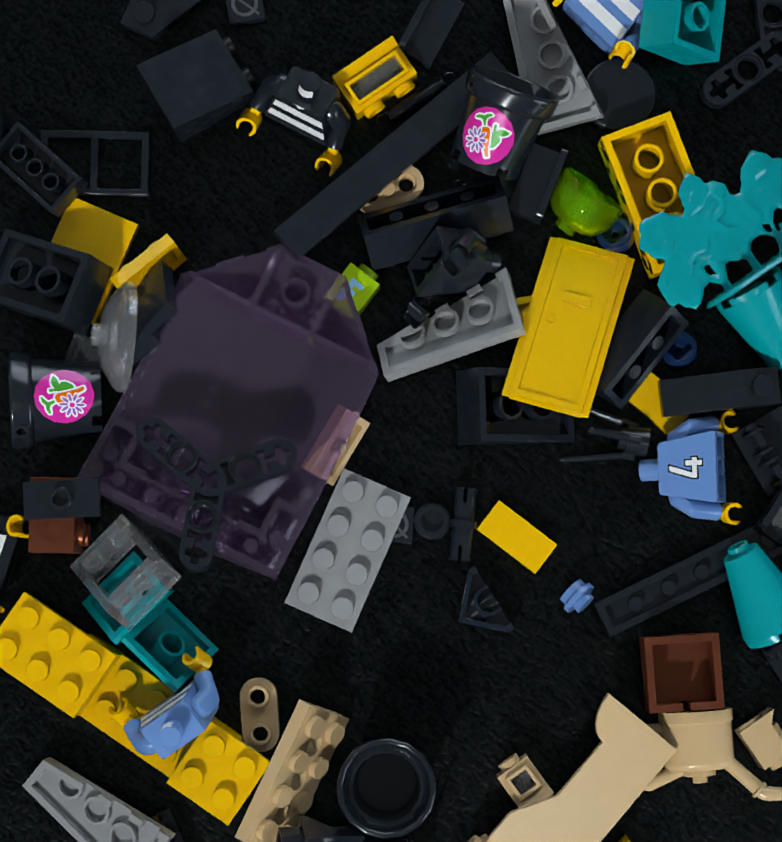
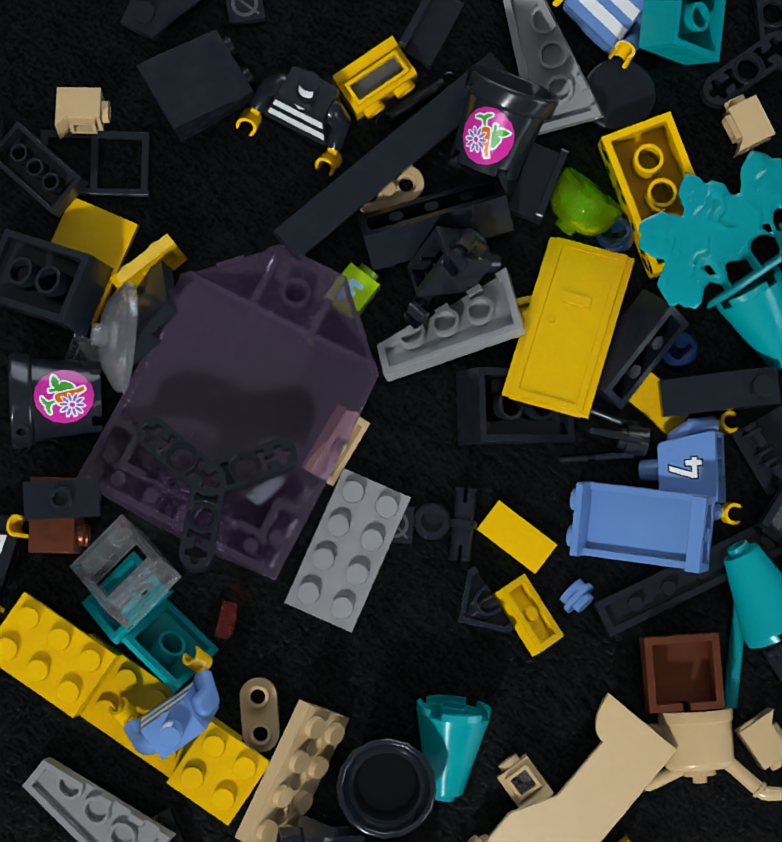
(81, 110): none -> tan window
(227, 619): none -> clear red tile
(451, 739): none -> teal cone
(528, 615): none -> yellow plate
(641, 525): none -> medium blue panel
(734, 663): none -> teal bar
(746, 123): none -> tan window

